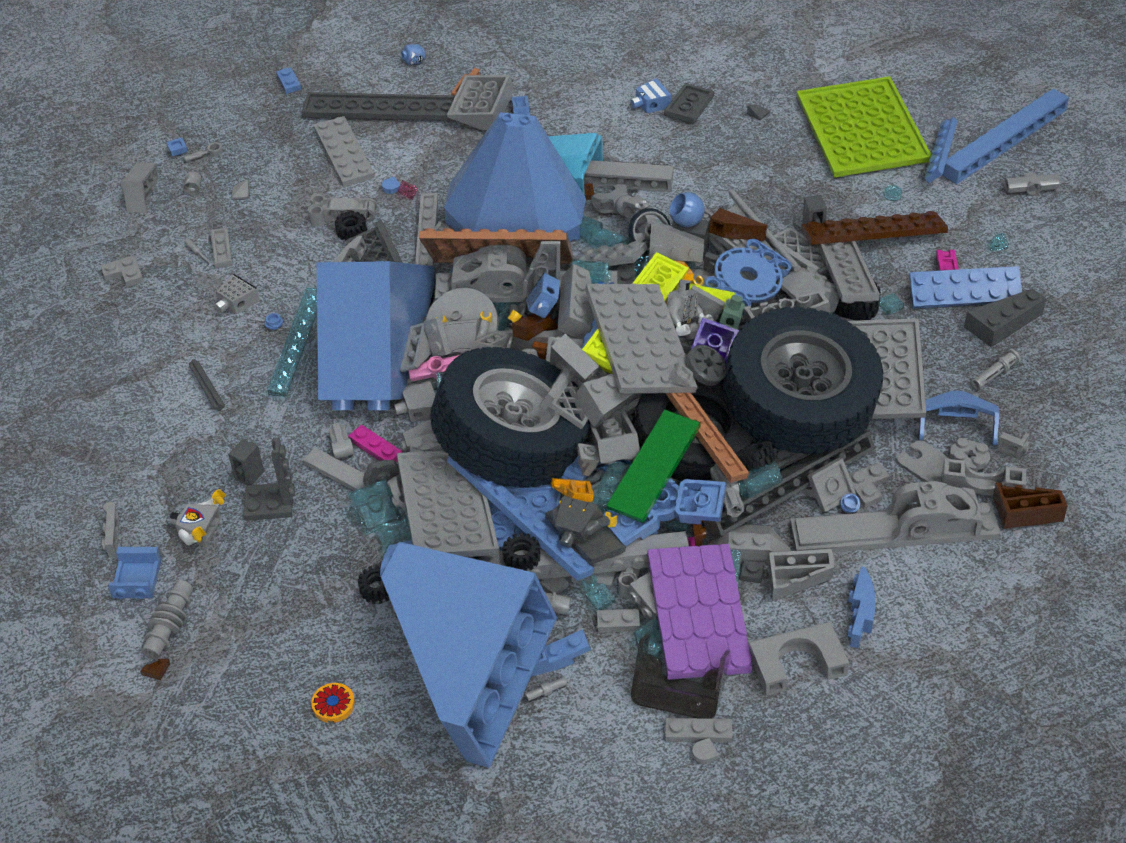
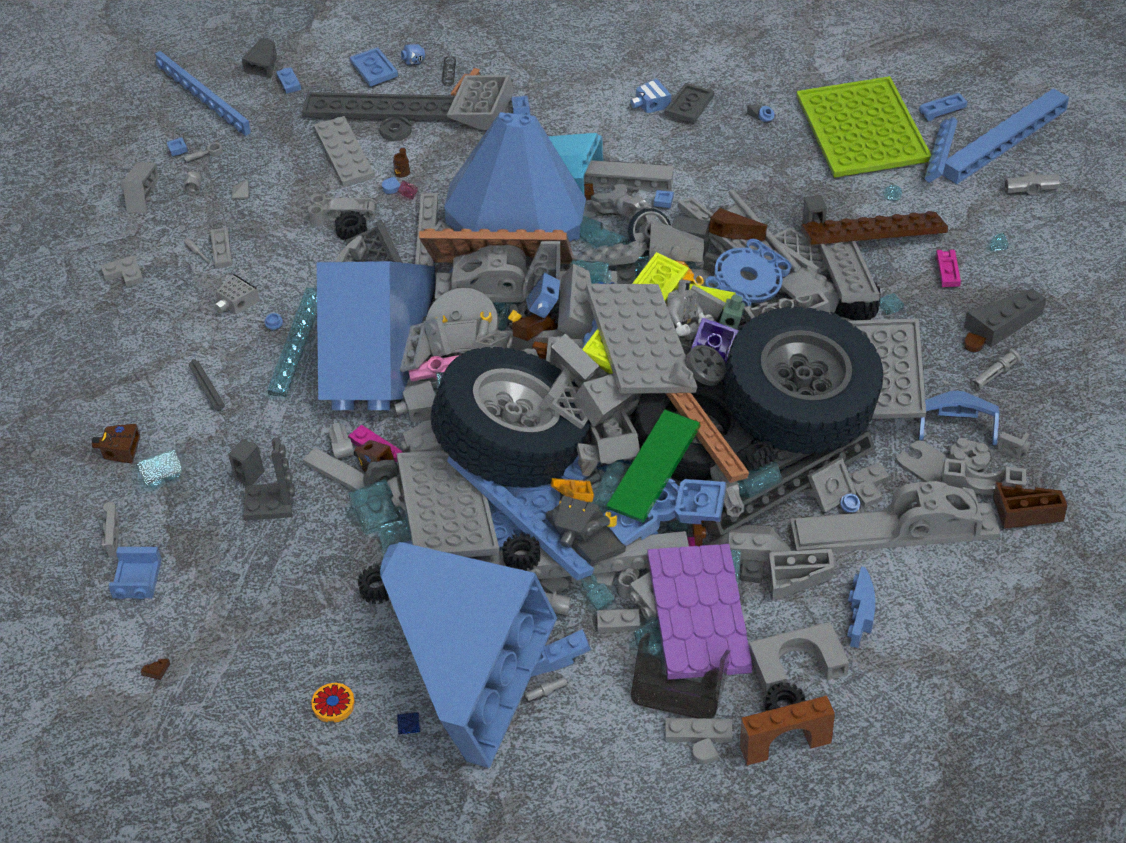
(118, 442): none -> reddish brown torso
(159, 467): none -> clear light blue slope
(167, 619): light grey piece -> none
(199, 520): torso -> none
(203, 93): none -> medium blue plate
(260, 58): none -> dark grey slope
(372, 452): none -> reddish brown torso
(373, 66): none -> medium blue plate
(389, 133): none -> dark grey tile
(401, 164): none -> reddish brown piece
(408, 723): none -> clear blue slope
(450, 66): none -> dark grey piece
(663, 199): none -> medium blue plate
(687, 209): medium blue helmet -> none
(760, 729): none -> dark orange arch
(766, 114): none -> medium blue plate
(783, 693): none -> black tyre
(942, 106): none -> medium blue plate
(963, 286): medium blue plate -> none
(974, 342): none -> reddish brown tile

